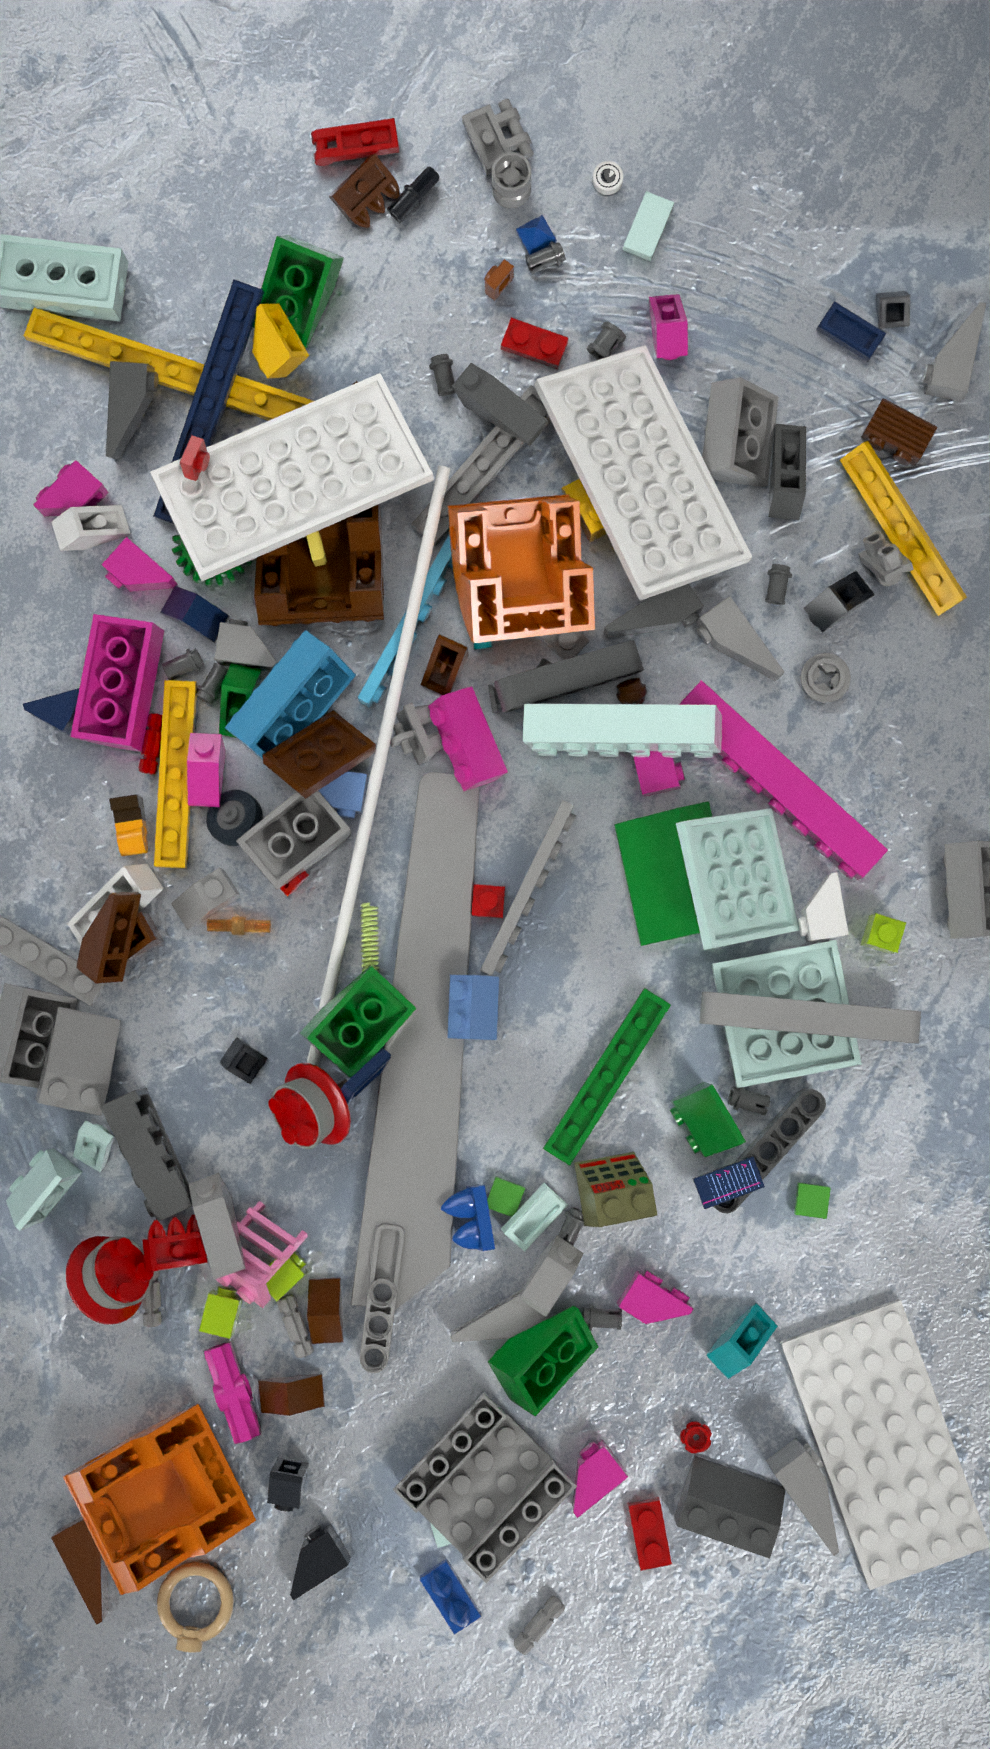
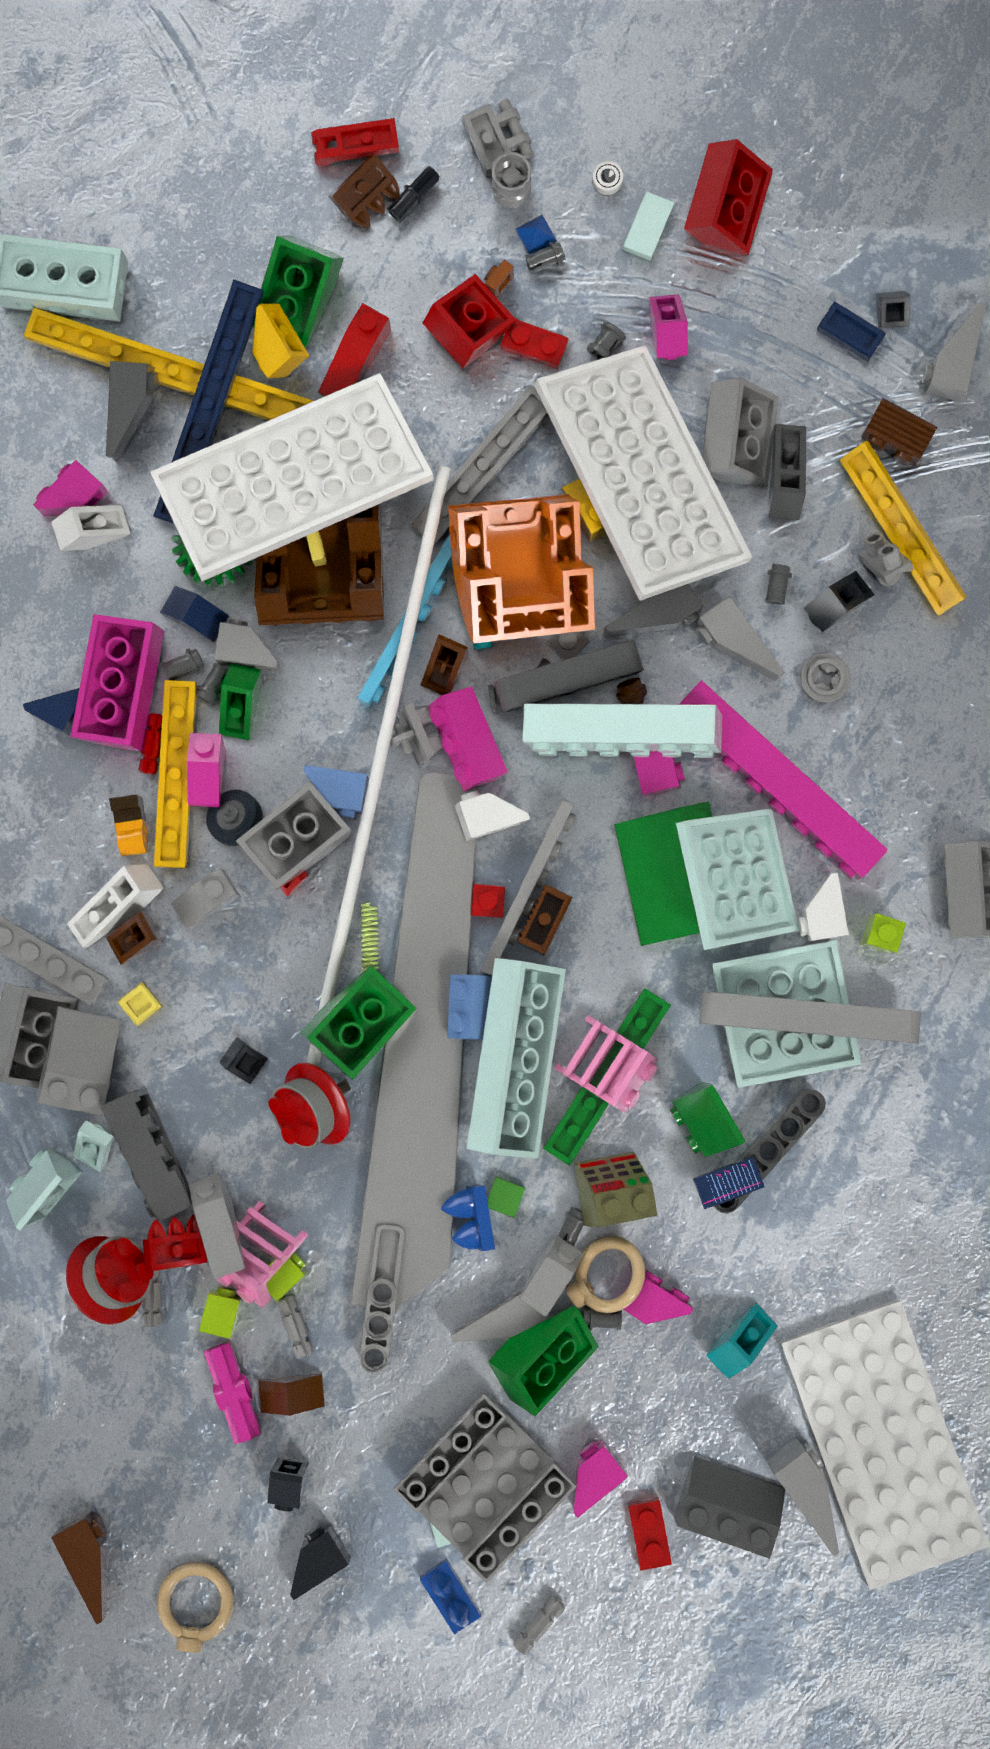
(109, 939): reddish brown slope -> none
(135, 569): dark pink slope -> none
(140, 1004): none -> light yellow tile
(159, 1499): orange slope -> none
(194, 458): red plate -> none
(238, 925): clear orange bar -> none
(291, 695): dark azure brick -> none
(319, 754): reddish brown plate -> none
(325, 1310): reddish brown slope -> none
(357, 350): none -> red slope
(365, 1075): dark blue tile -> none
(443, 374): dark grey pin -> none
(468, 320): none -> red slope
(487, 814): none -> white slope
(498, 404): dark grey slope -> none
(516, 1059): none -> light aqua brick
(534, 1217): light aqua tile -> none
(544, 919): none -> reddish brown brick
(583, 1293): none -> tan piece
(625, 1074): none -> bright pink plate
(699, 1445): red plate -> none
(728, 197): none -> red slope
(748, 1100): dark grey pin -> none
(812, 1200): bright green tile -> none

